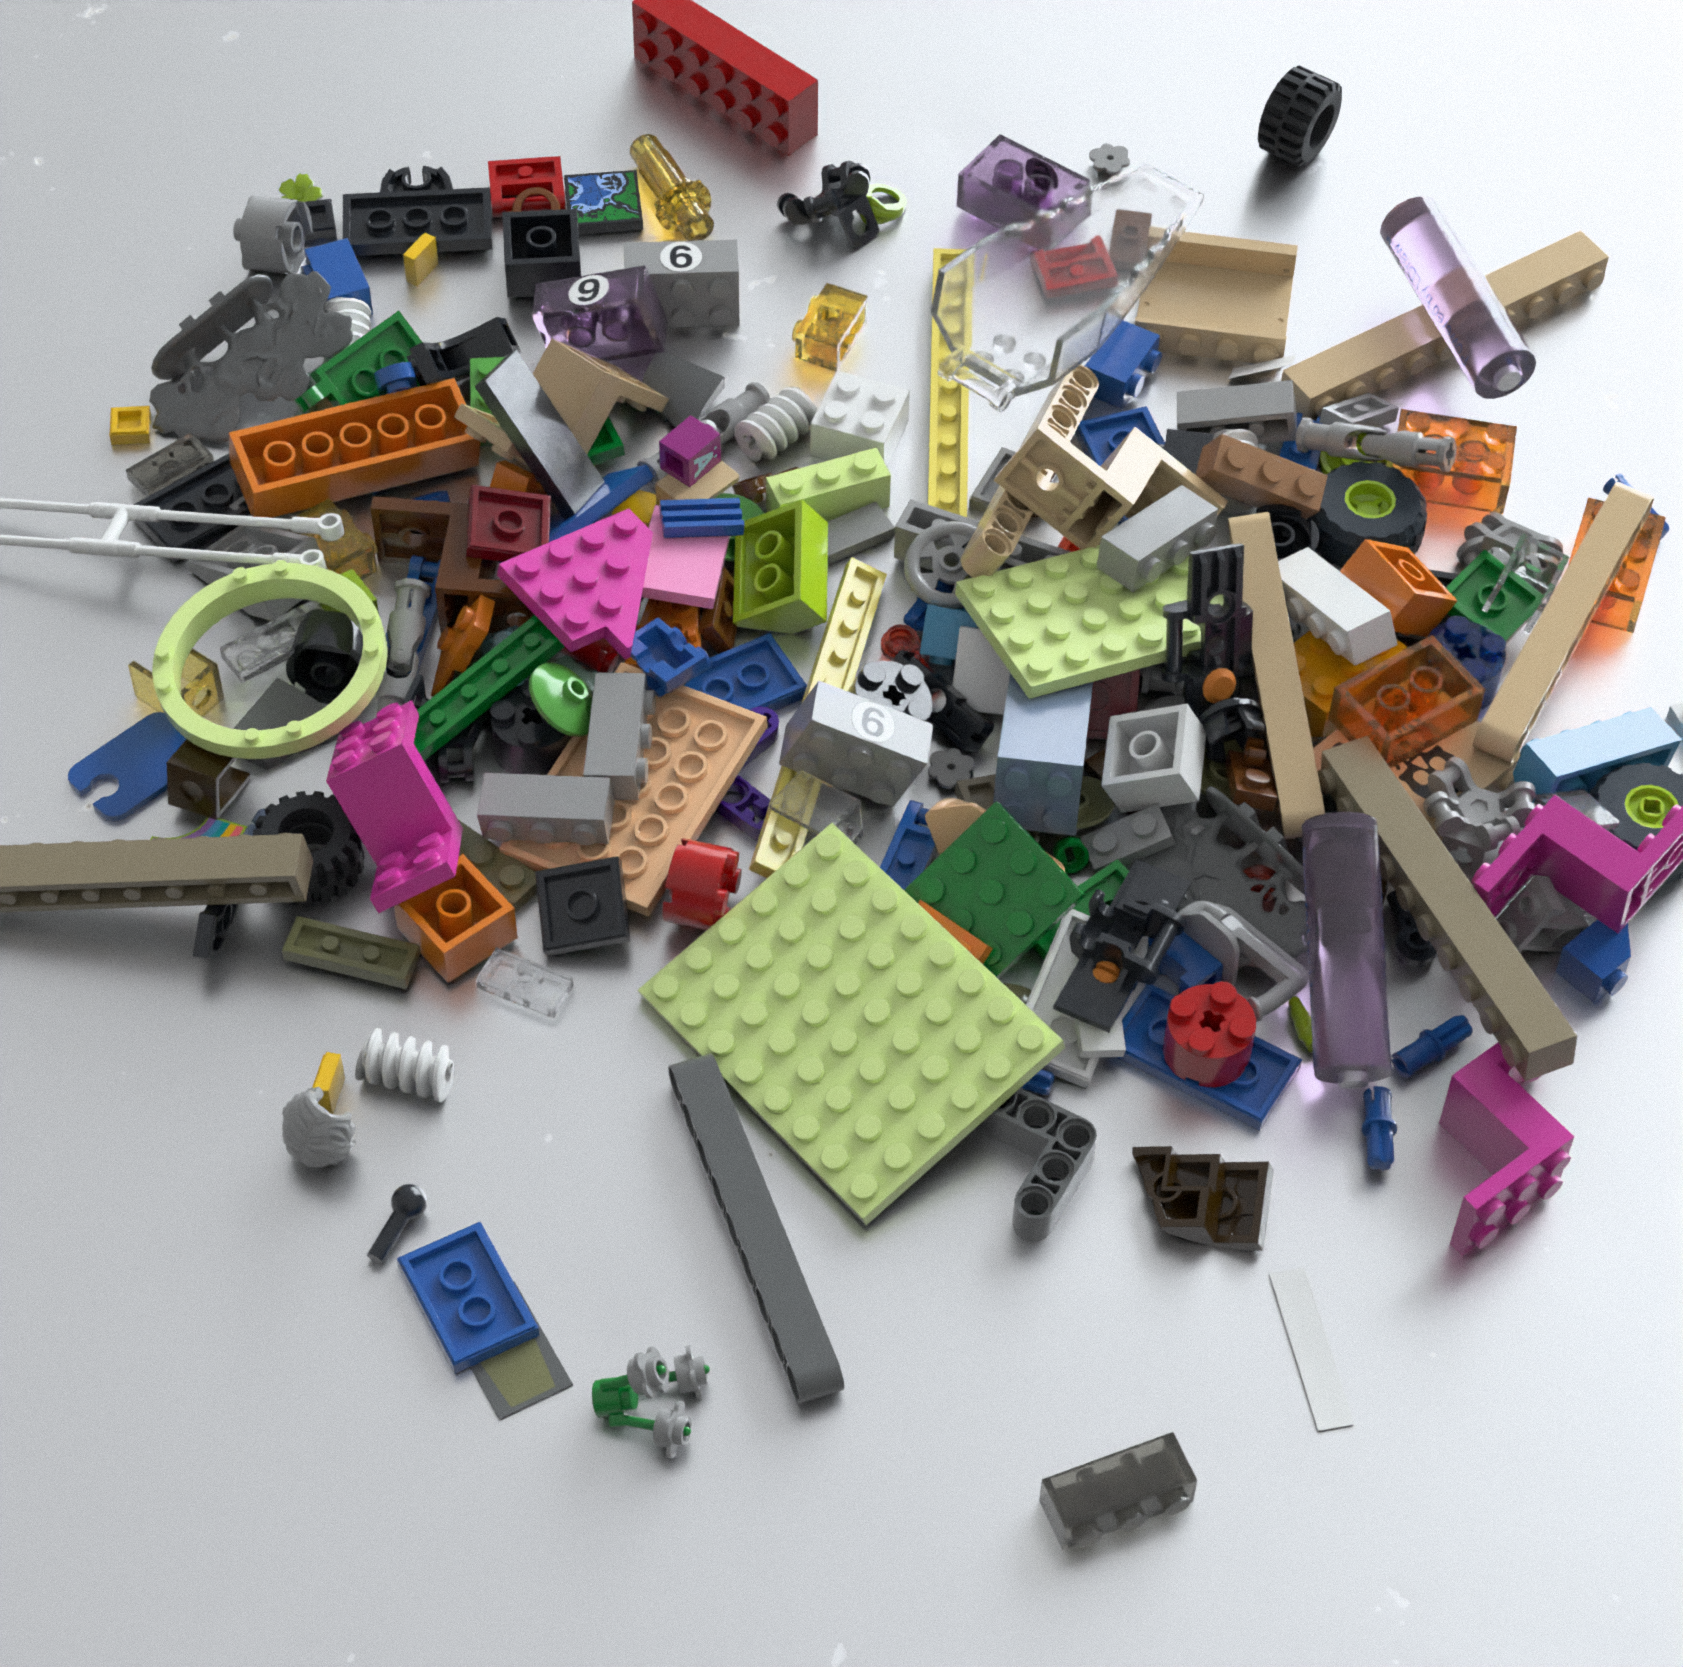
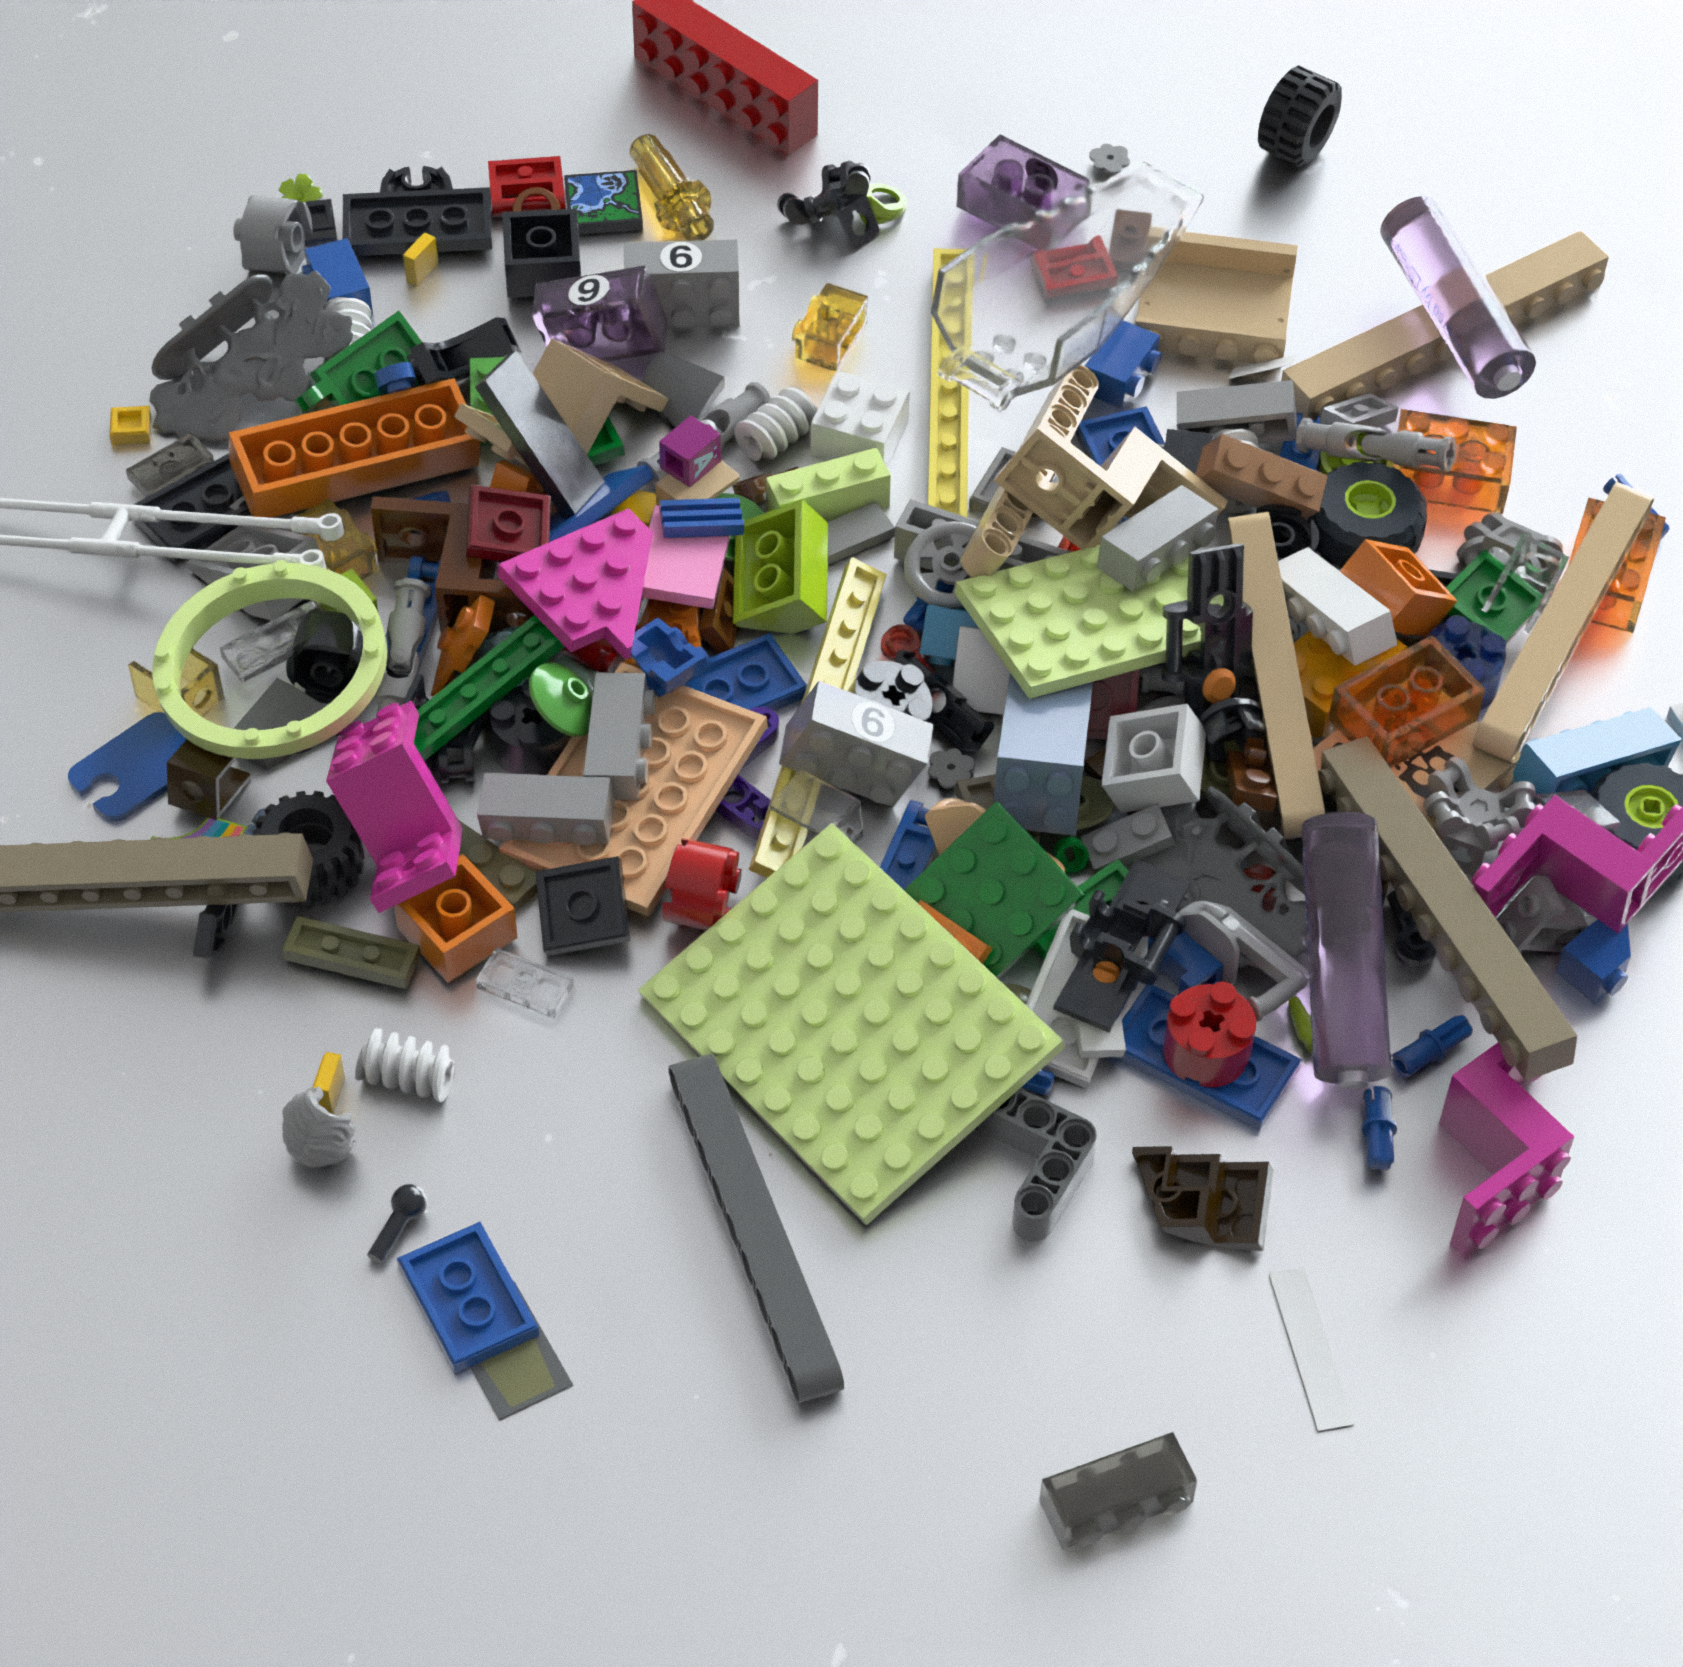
(646, 1377): light grey plant -> none

